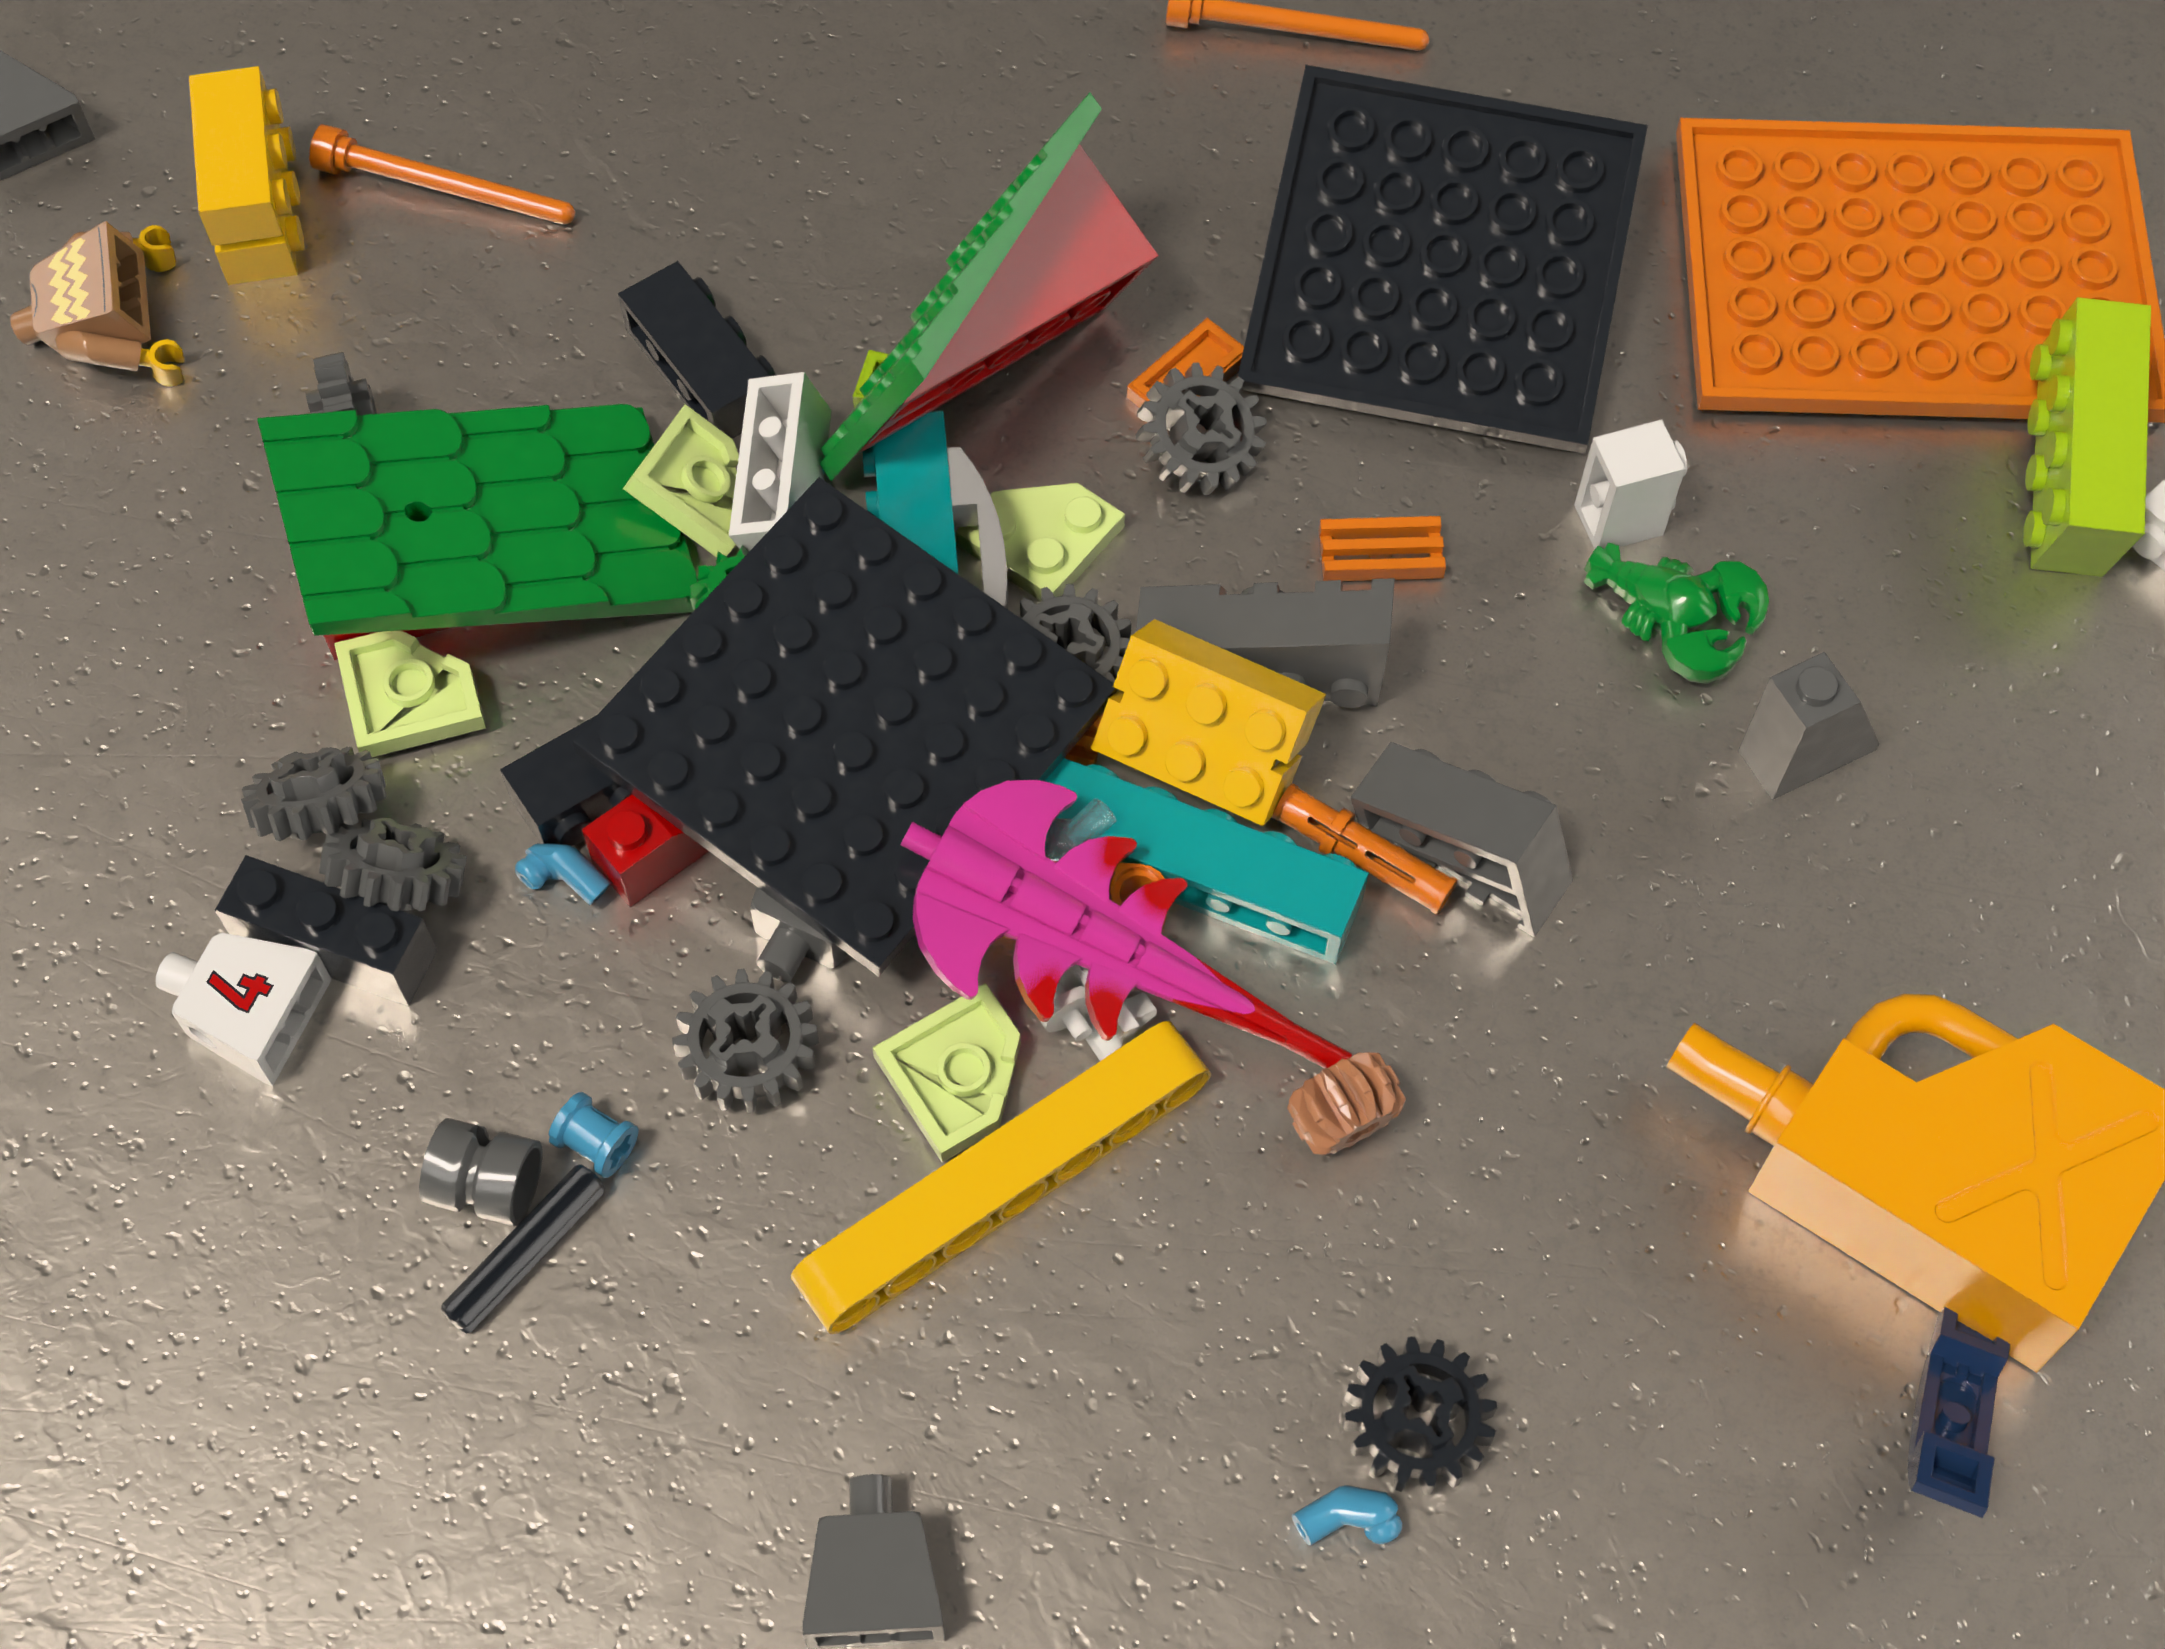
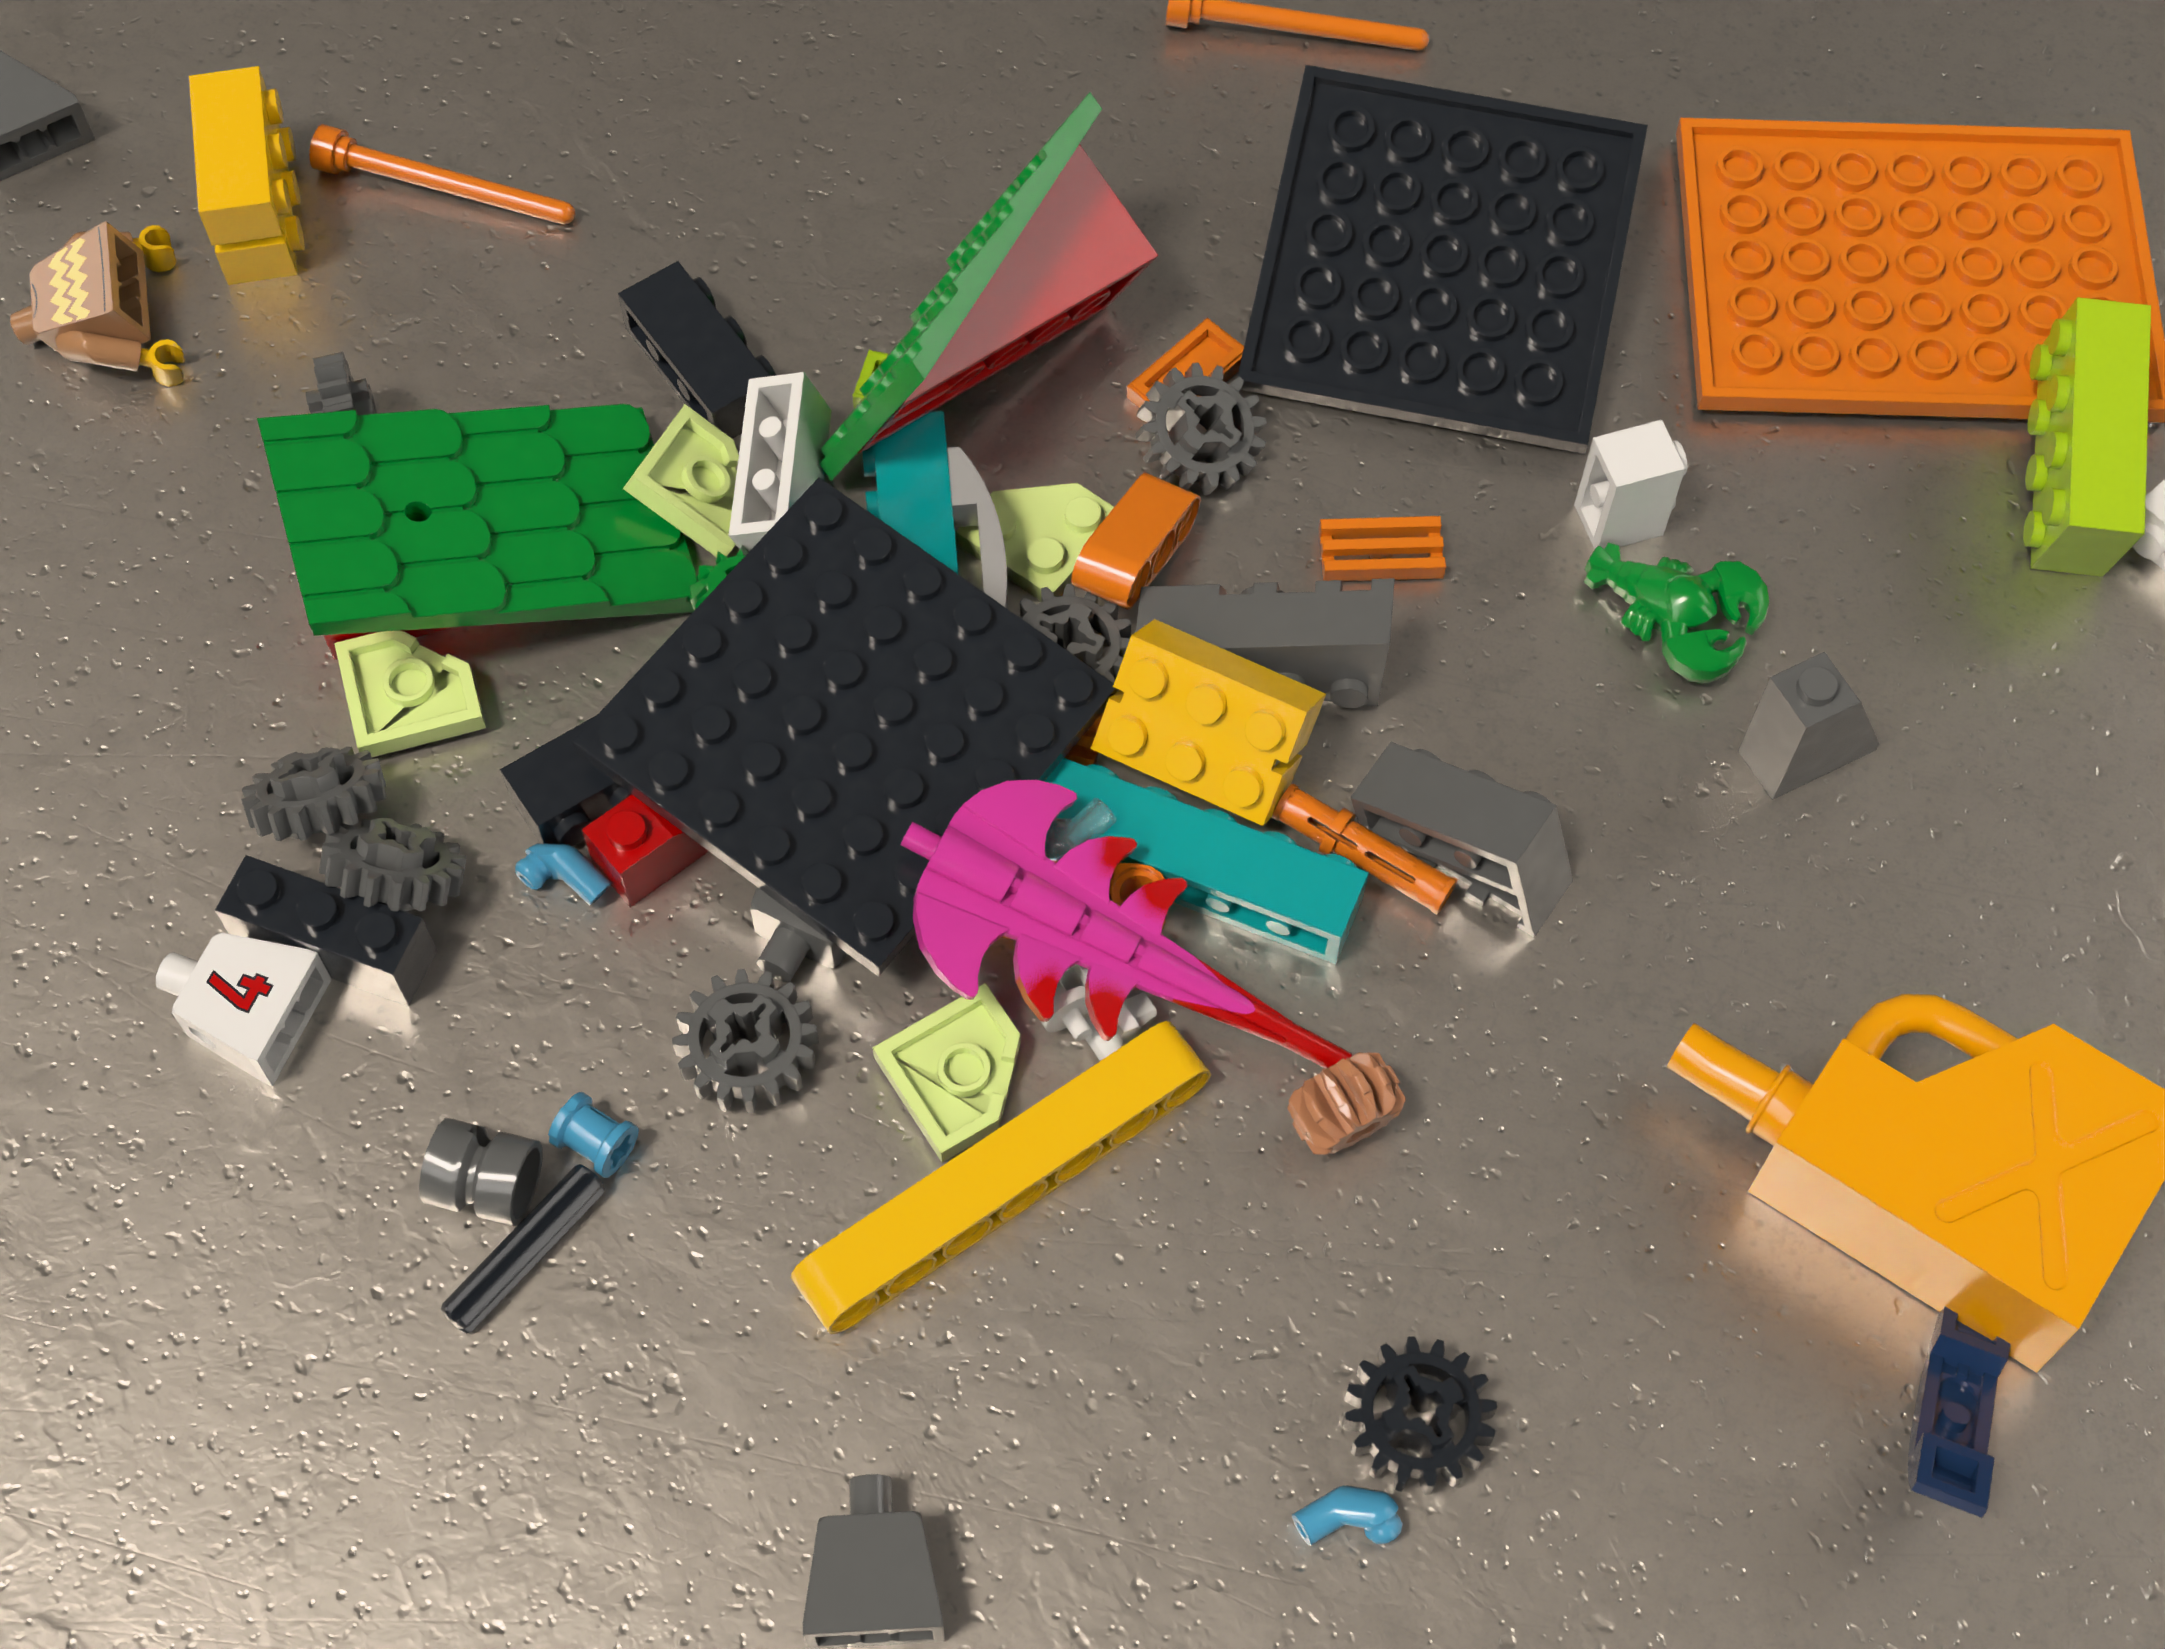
(1135, 540): none -> orange beam

